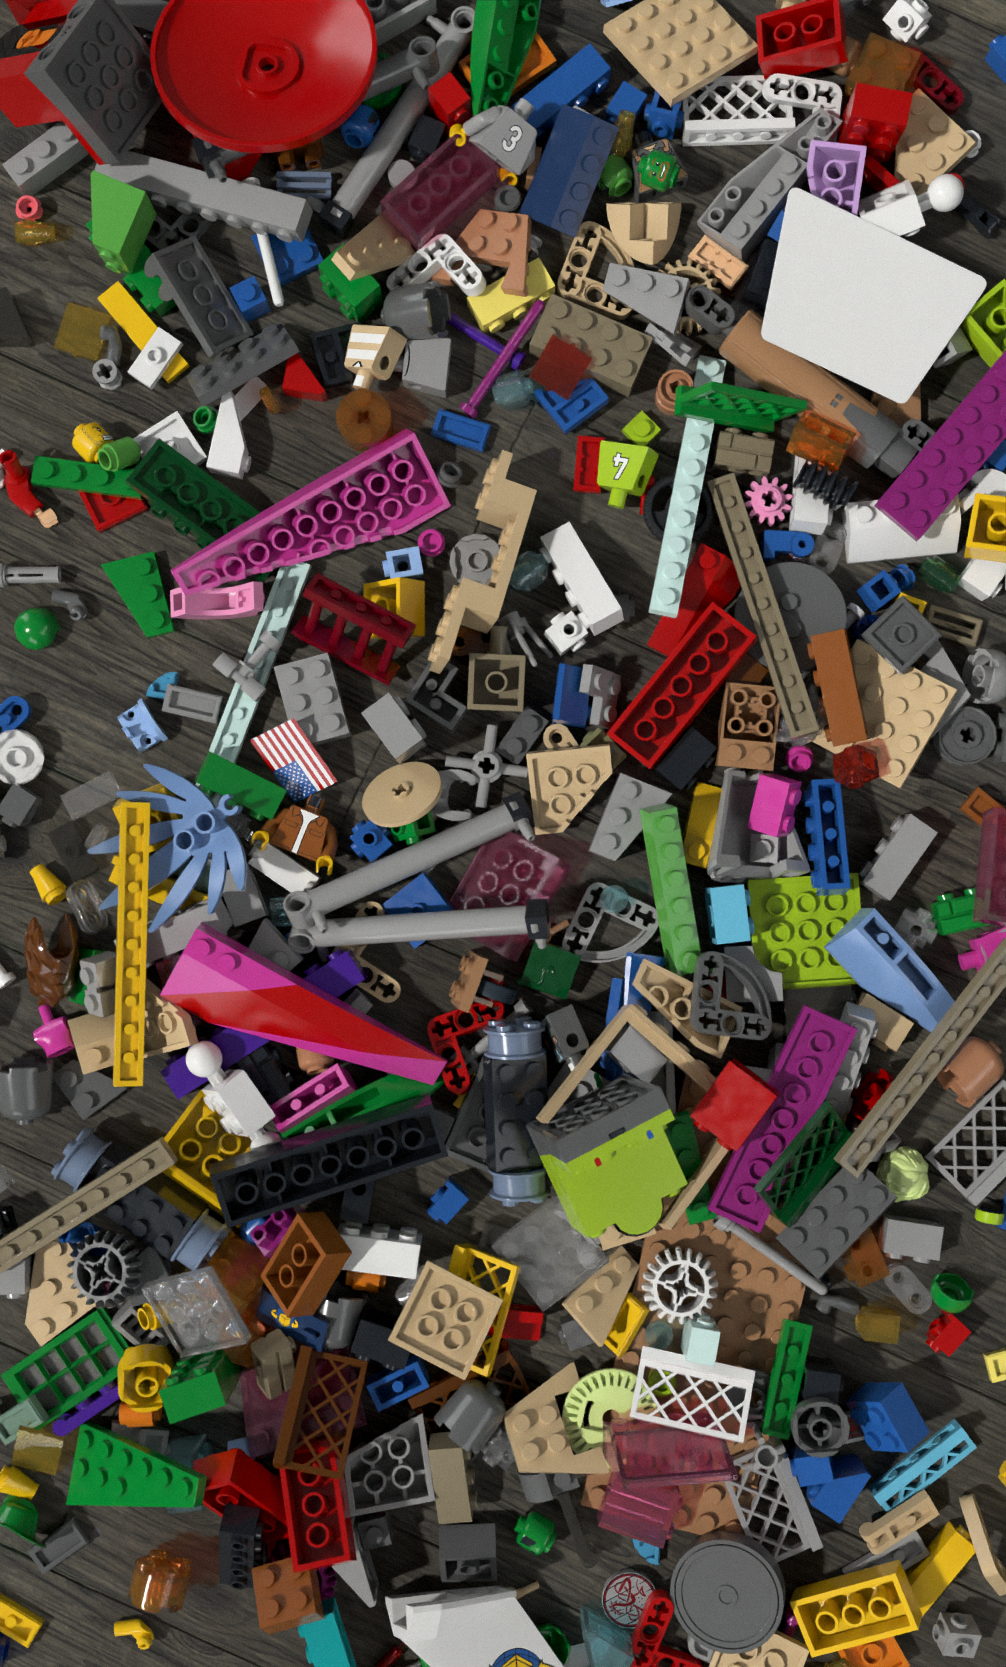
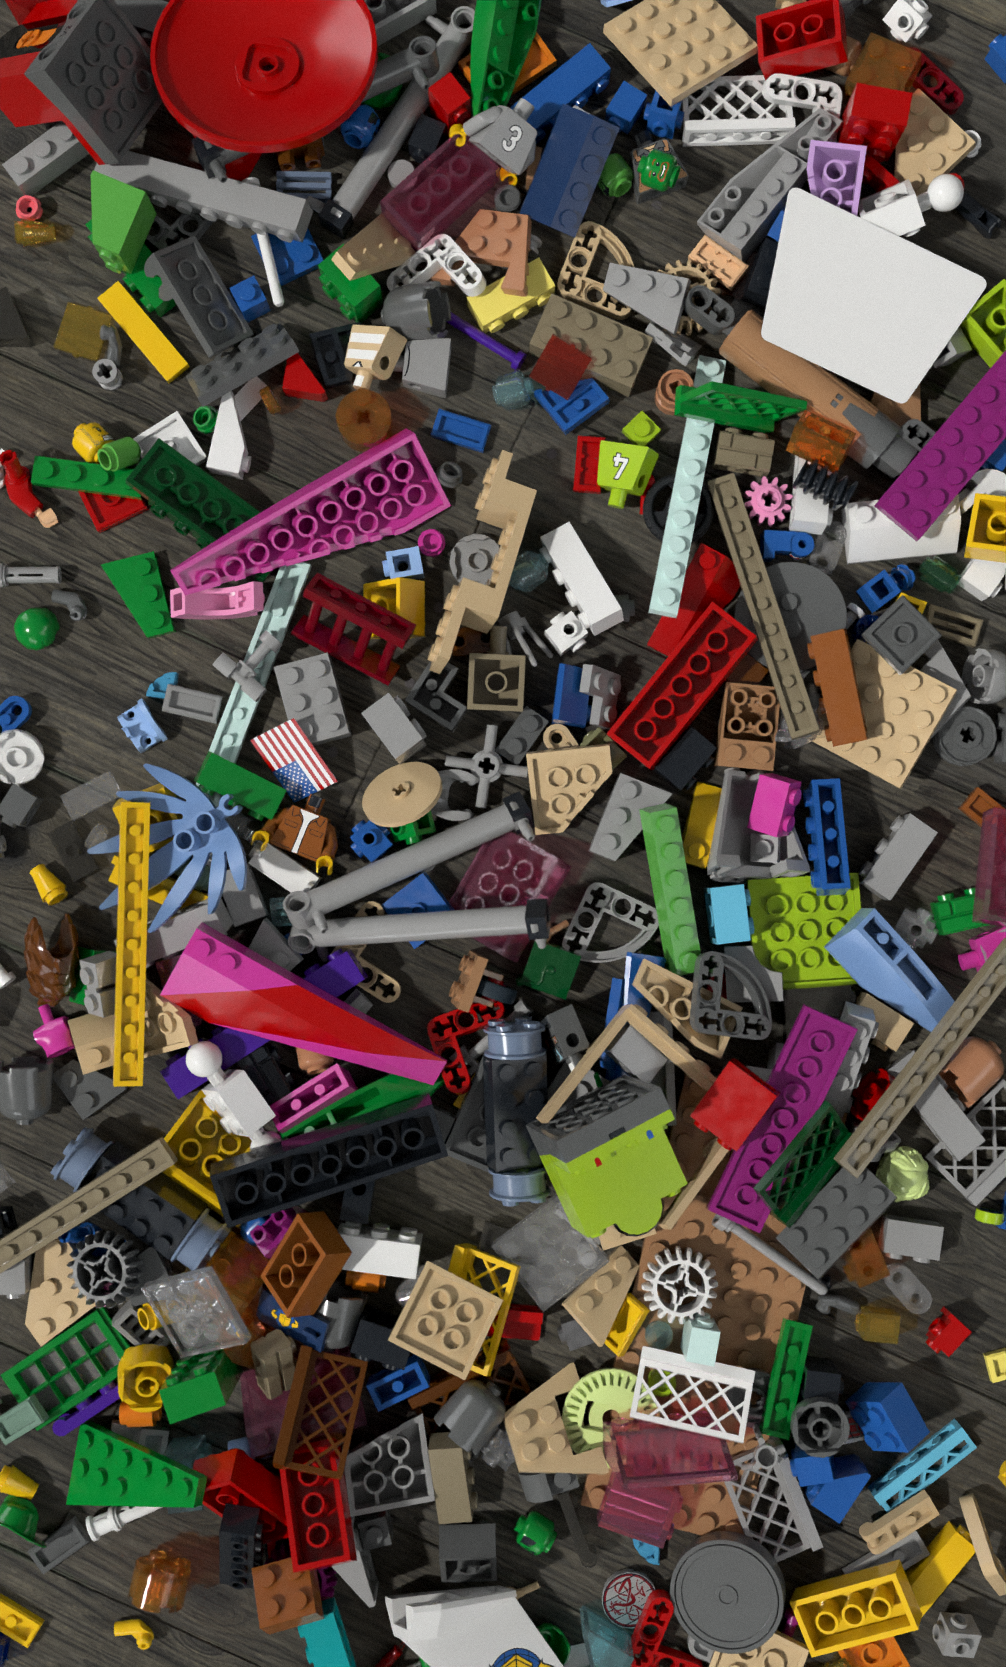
(37, 1450): clear yellow piece -> none
(86, 906): clear plate -> none
(114, 1519): none -> white pin
(155, 358): white plate -> none
(447, 1201): blue brick -> none
(502, 360): magenta bar -> none
(614, 899): clear light blue plate -> none
(623, 140): clear yellow cone -> none
(644, 228): tan brick -> none
(685, 1147): green plate -> none
(799, 758): dark pink plate -> none
(855, 766): clear red brick -> none
(944, 1114): none -> light grey brick
(951, 1292): green hair -> none

